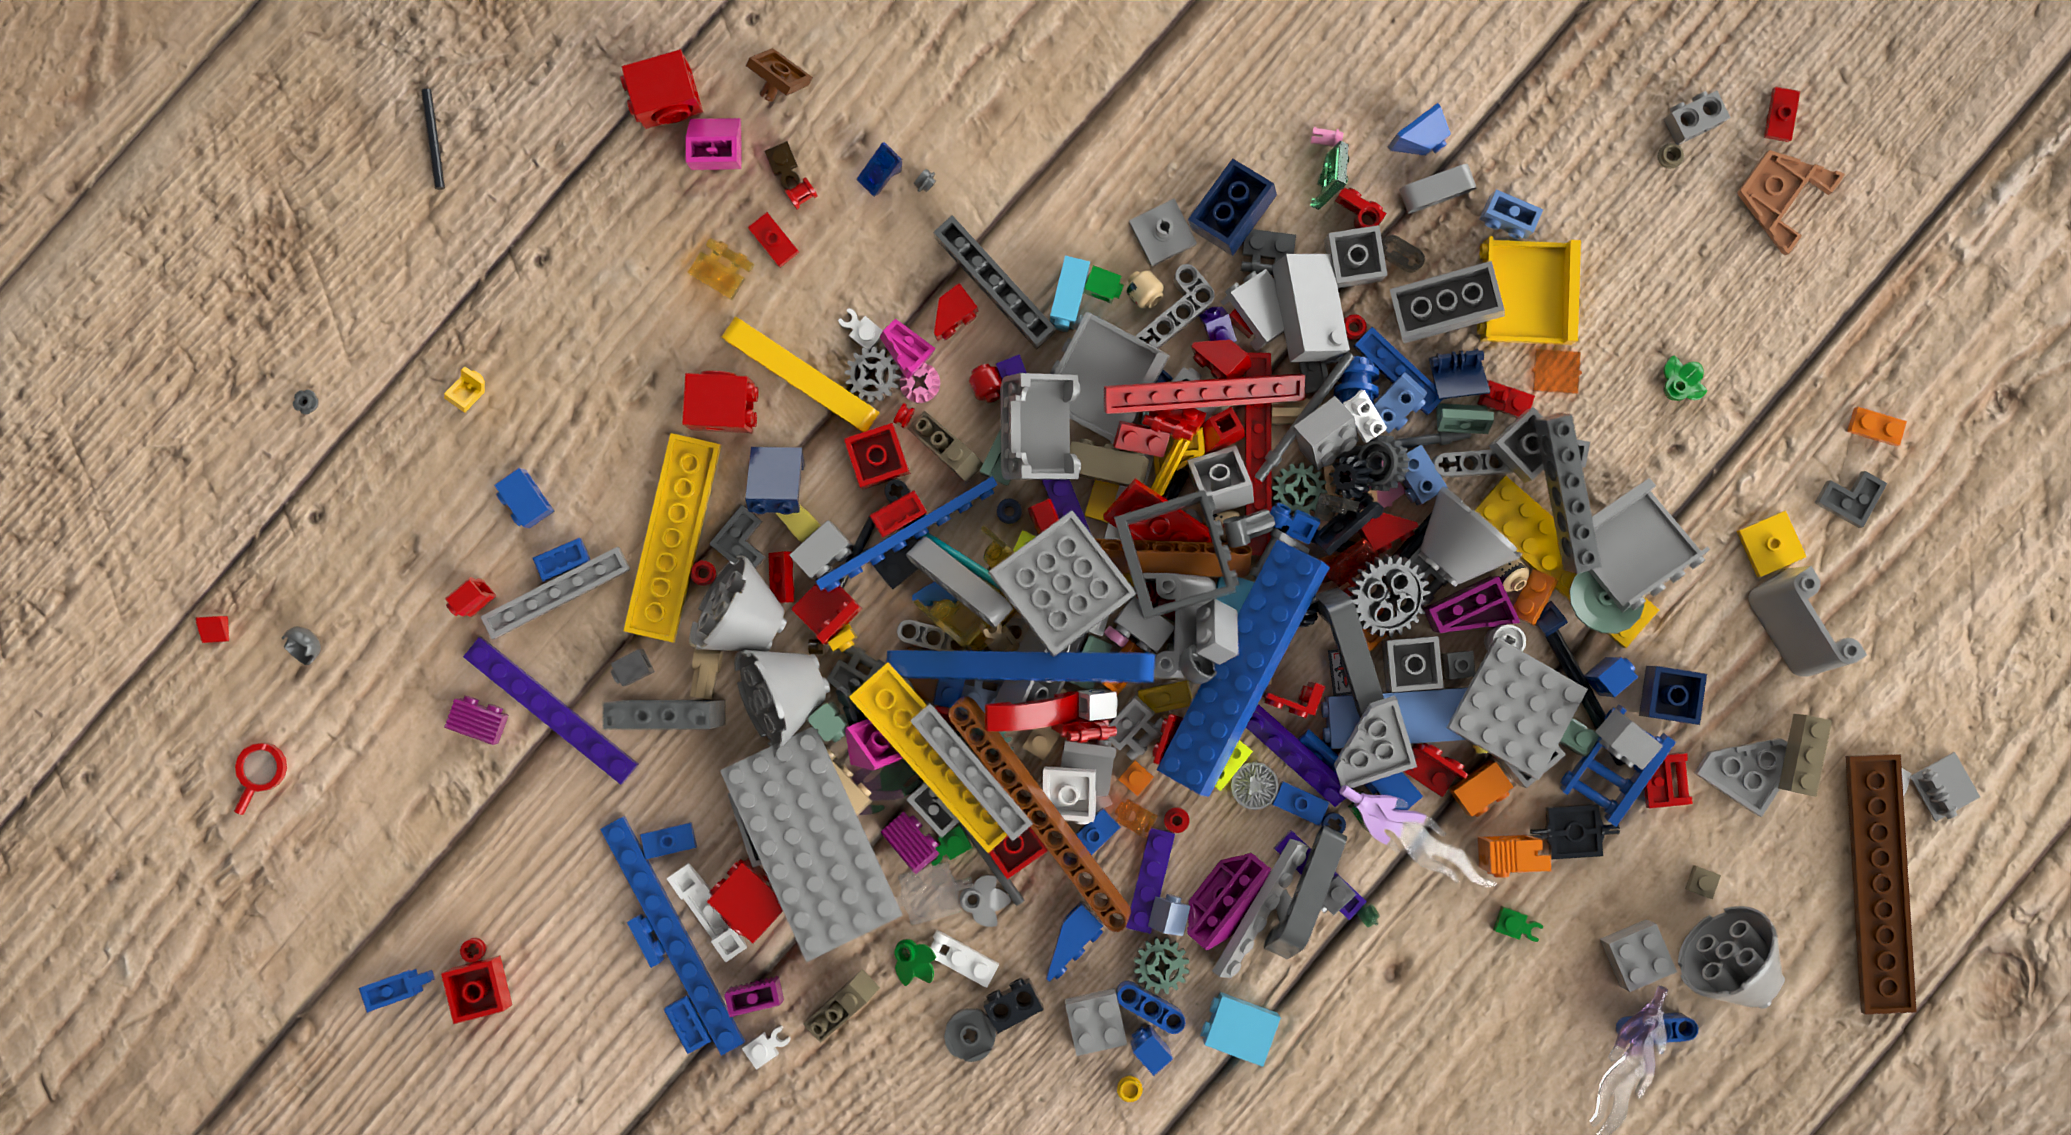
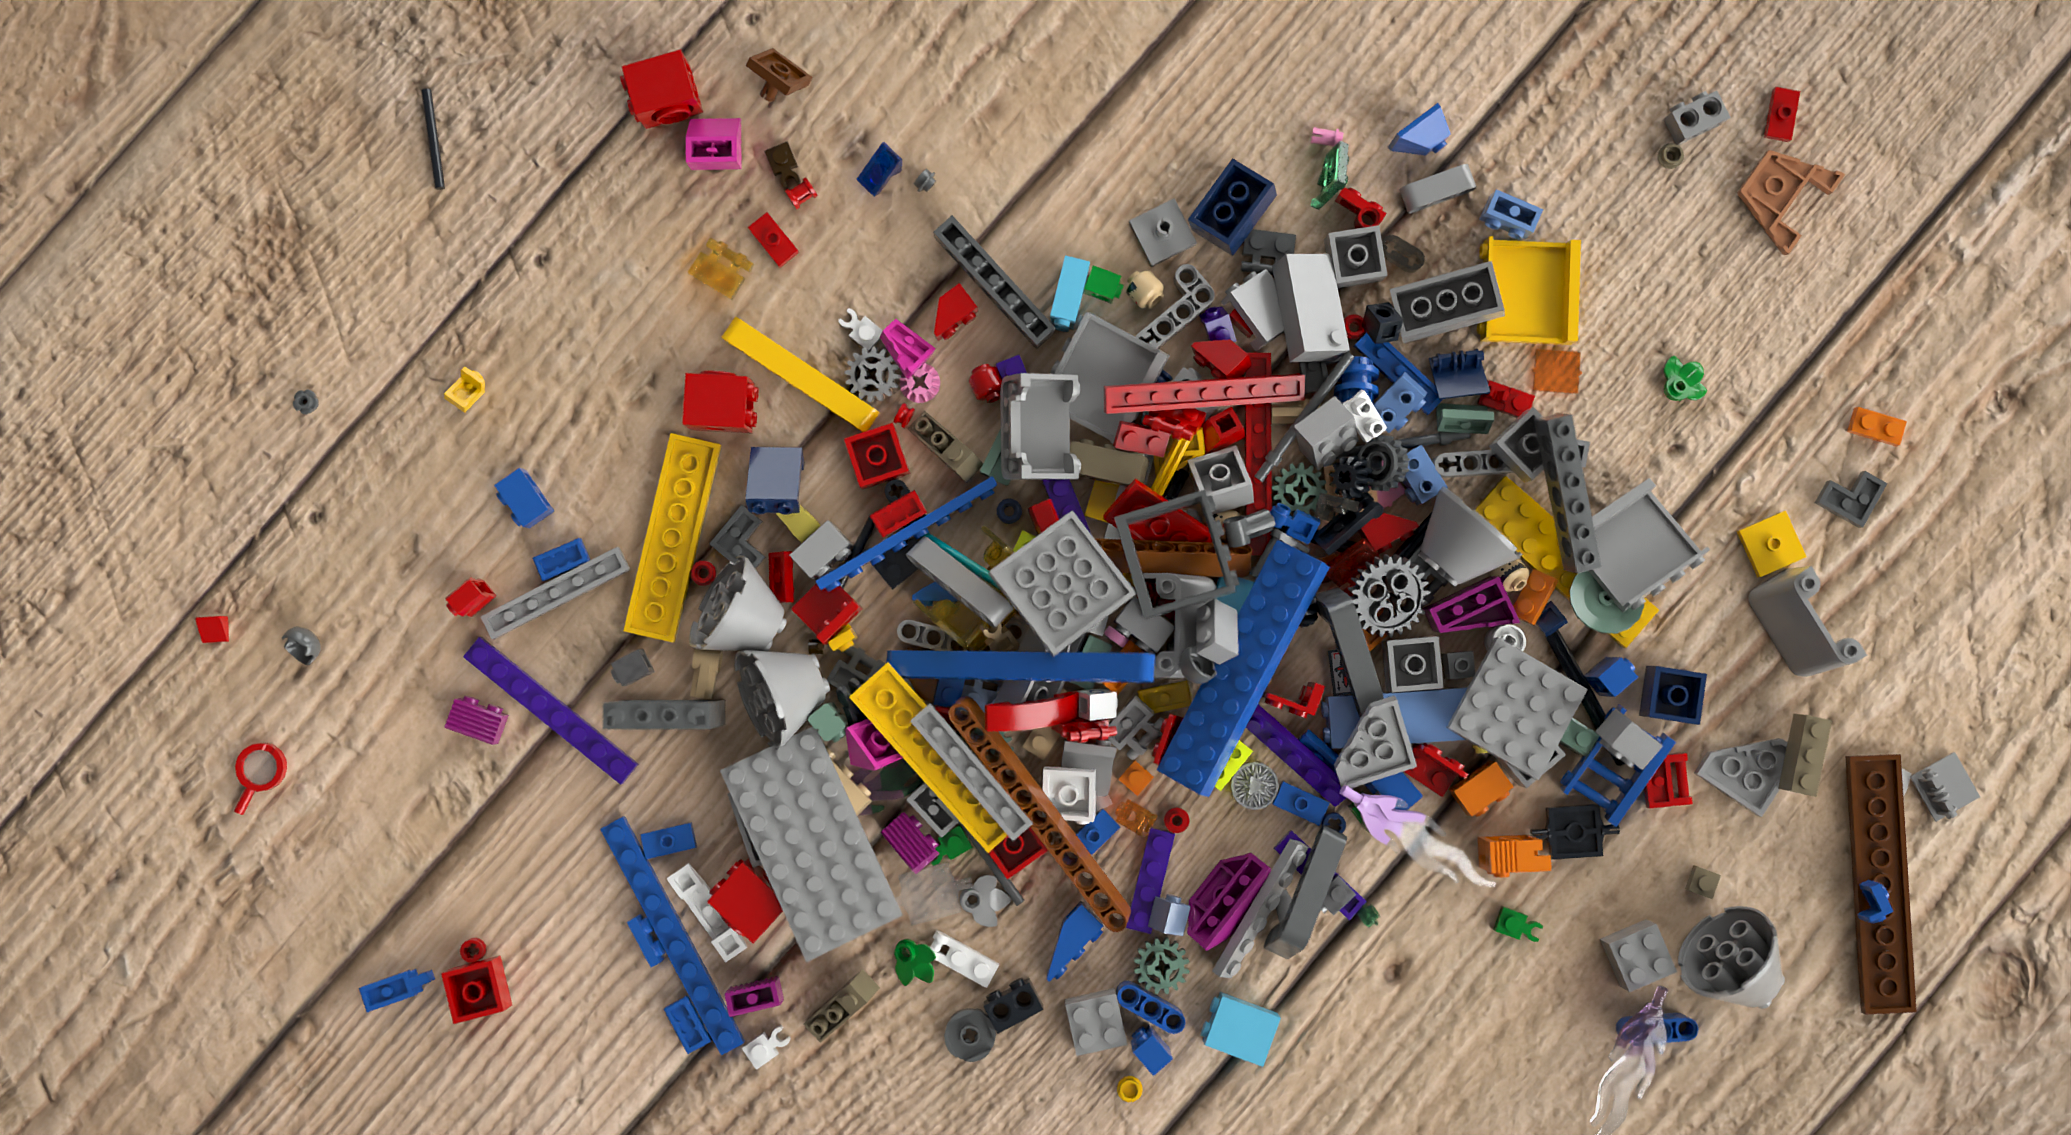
(1382, 323): none -> black brick
(1878, 901): none -> blue bracket

